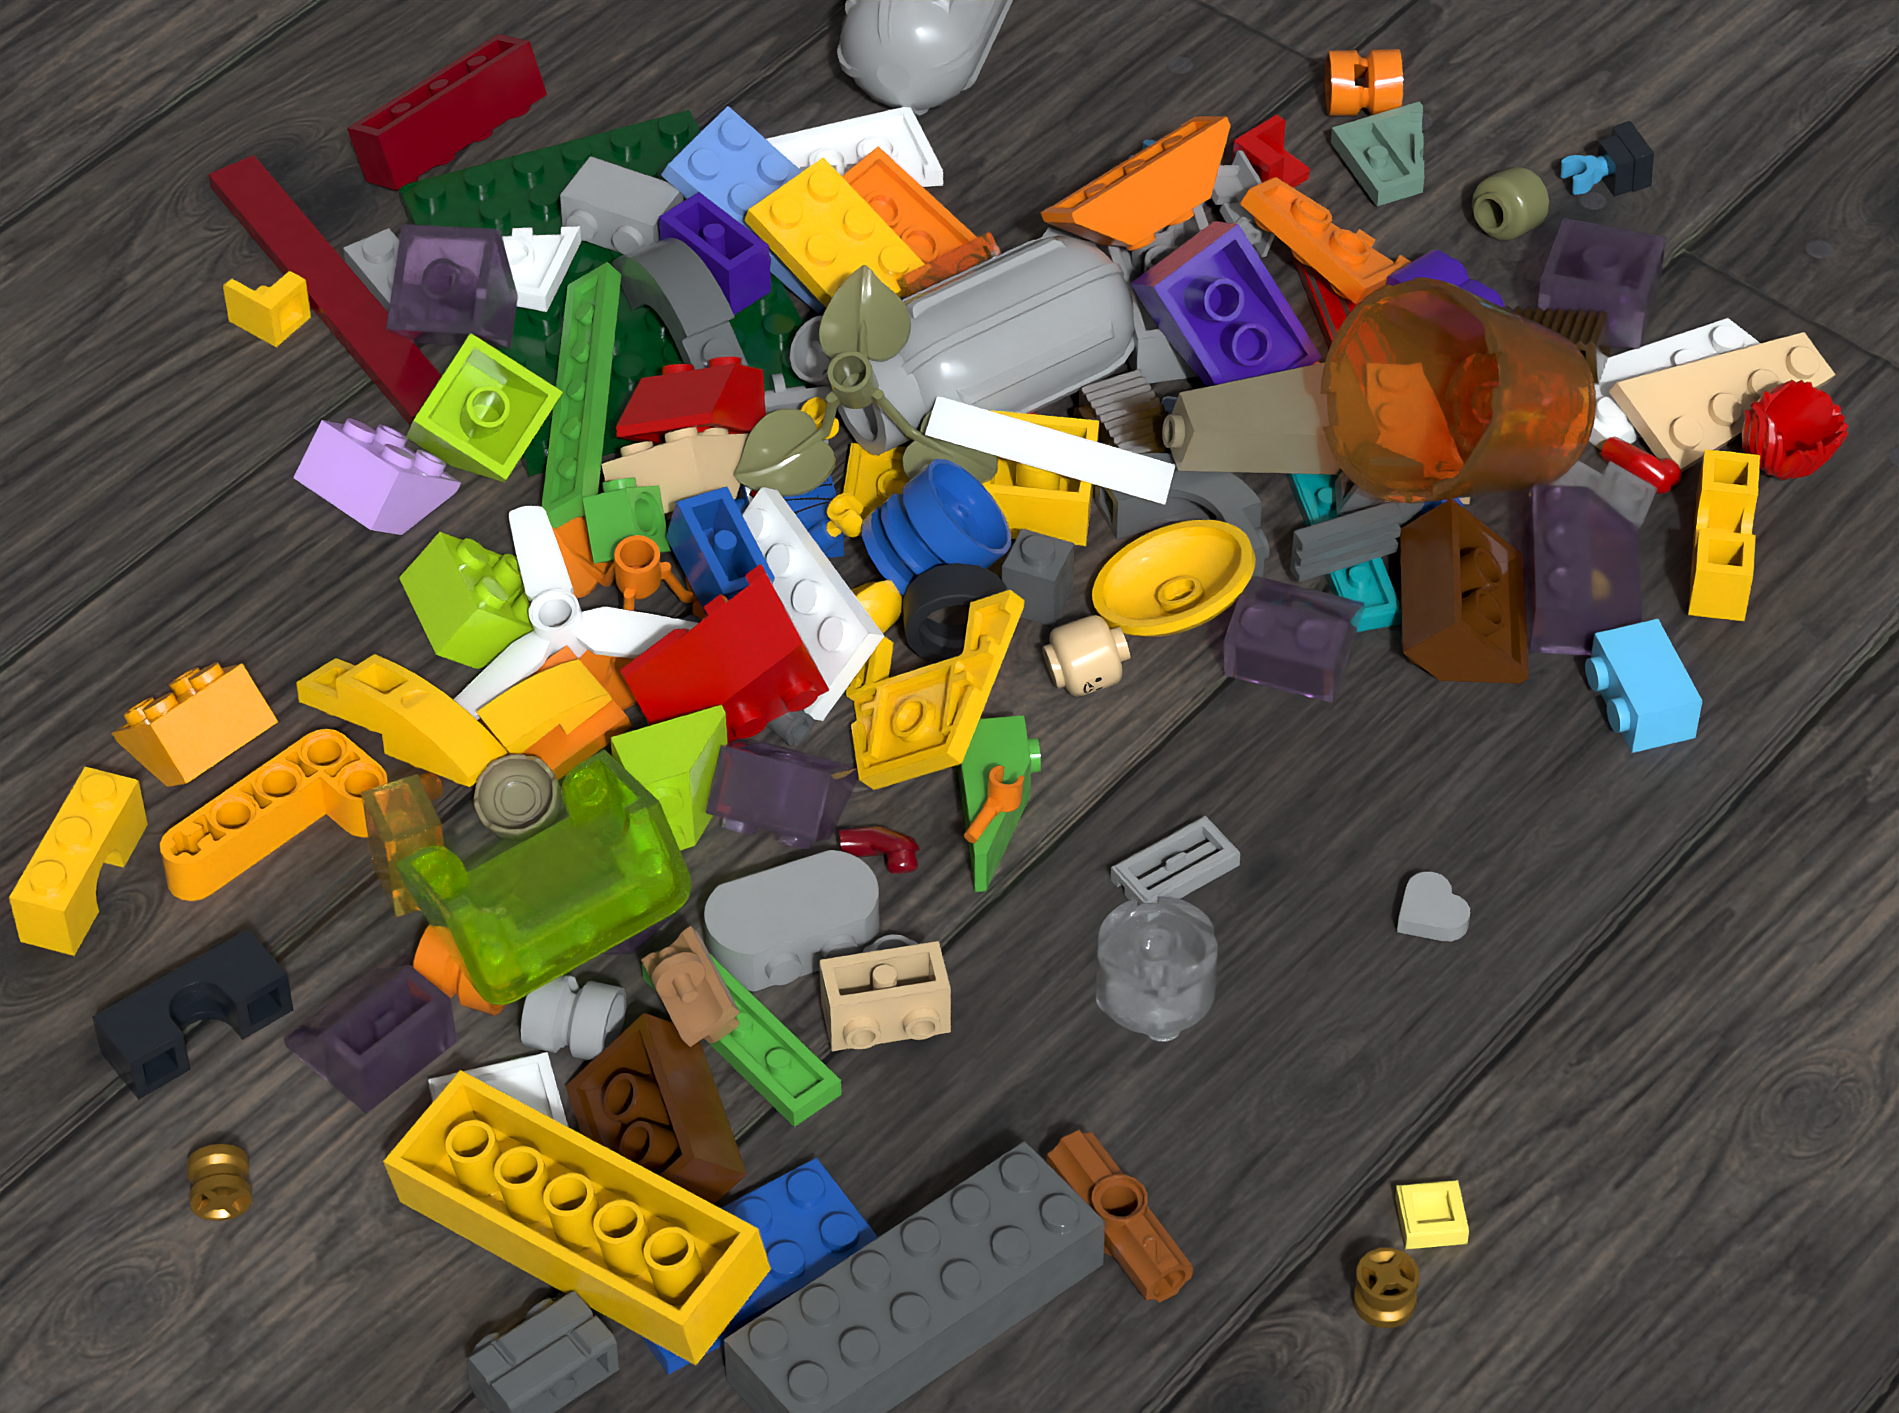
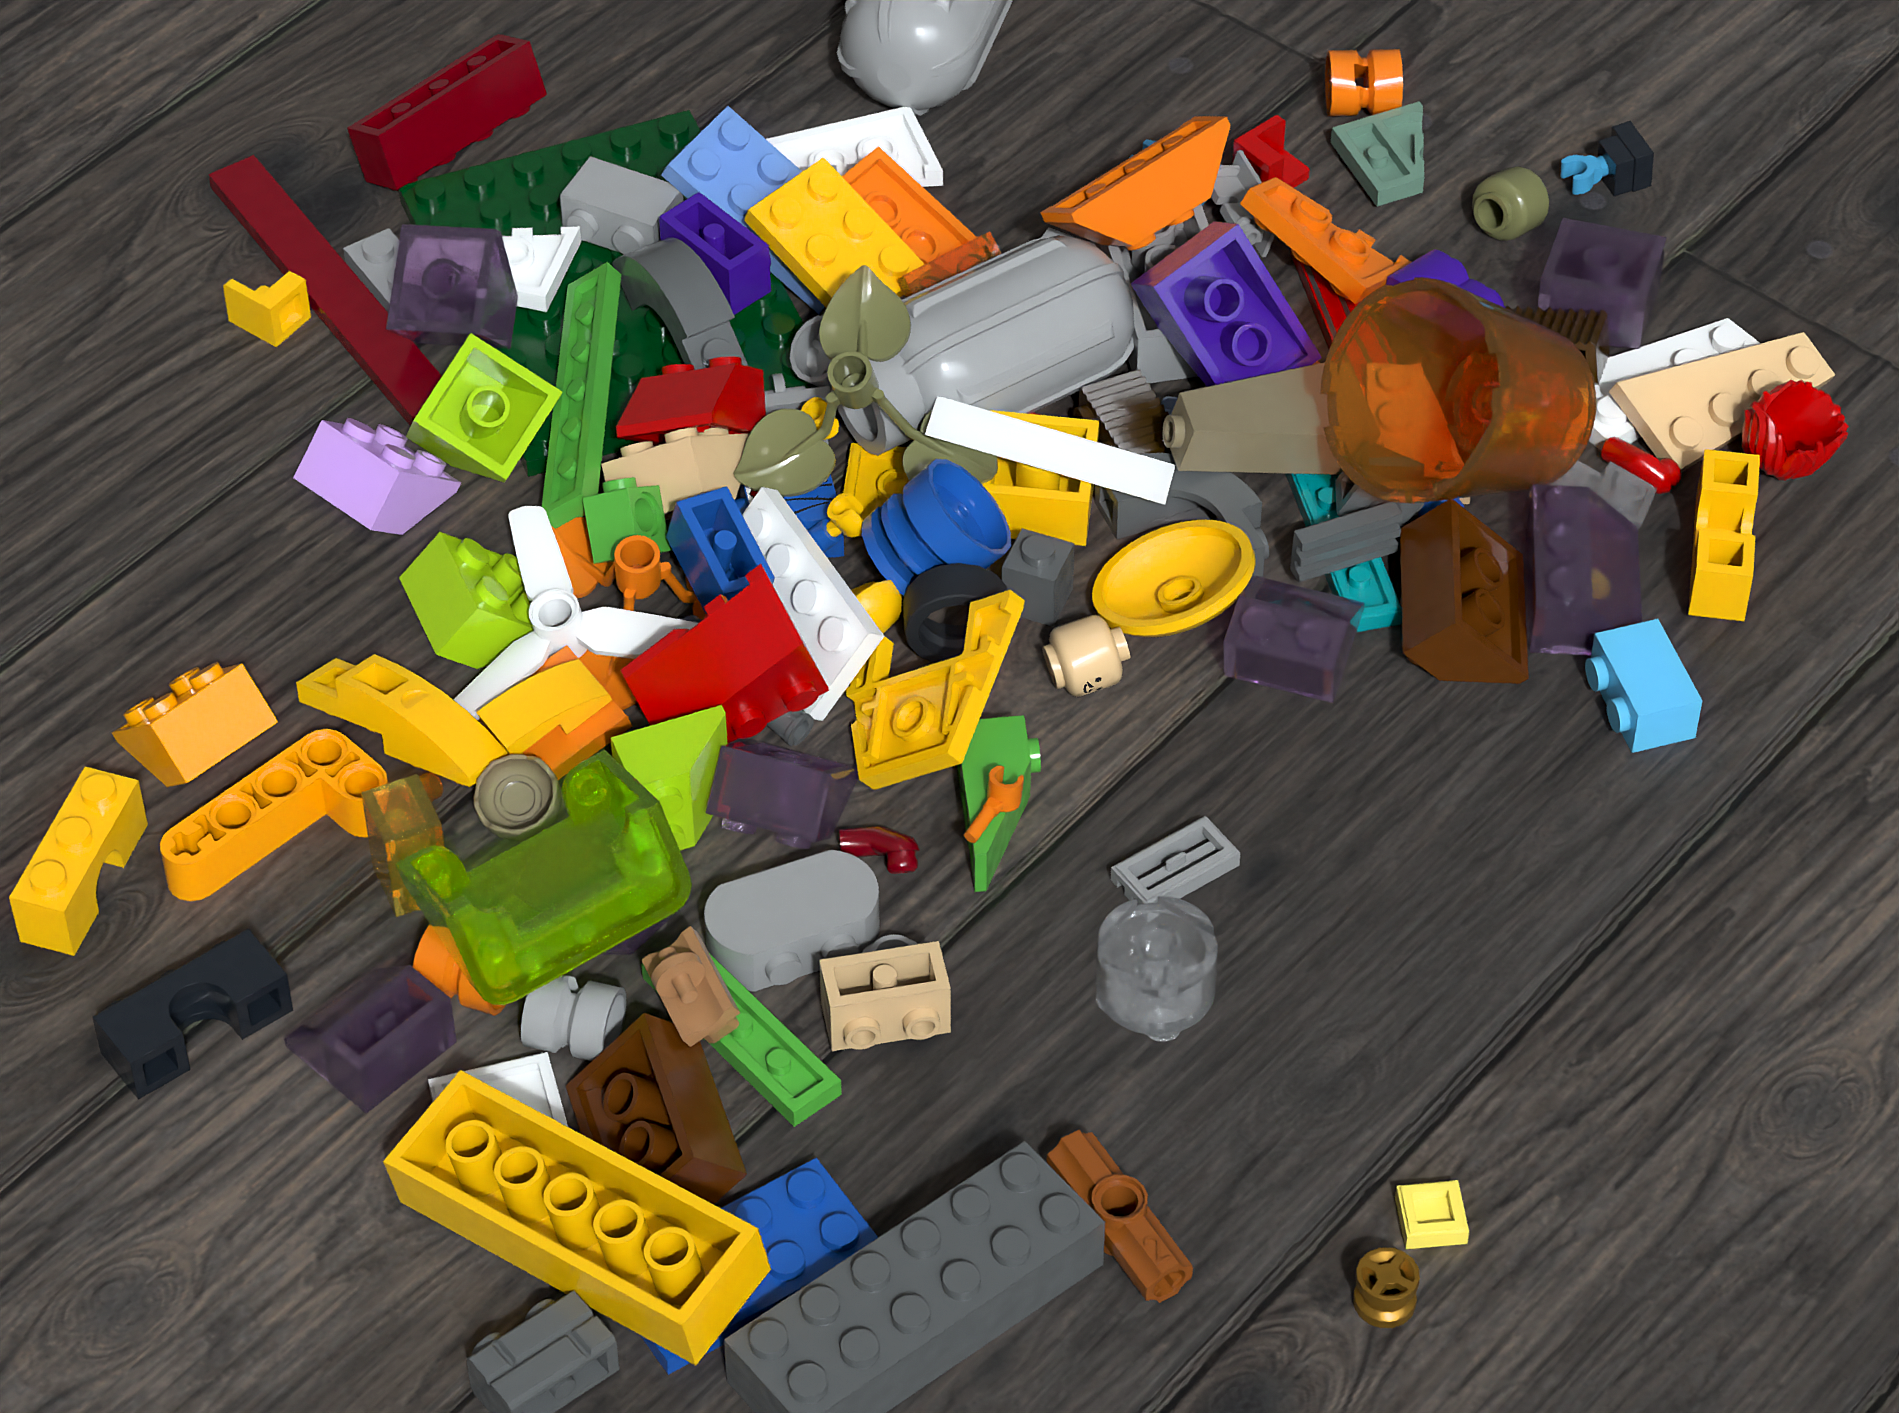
(219, 1182): pearl gold wheel -> none
(1432, 909): light grey tile -> none

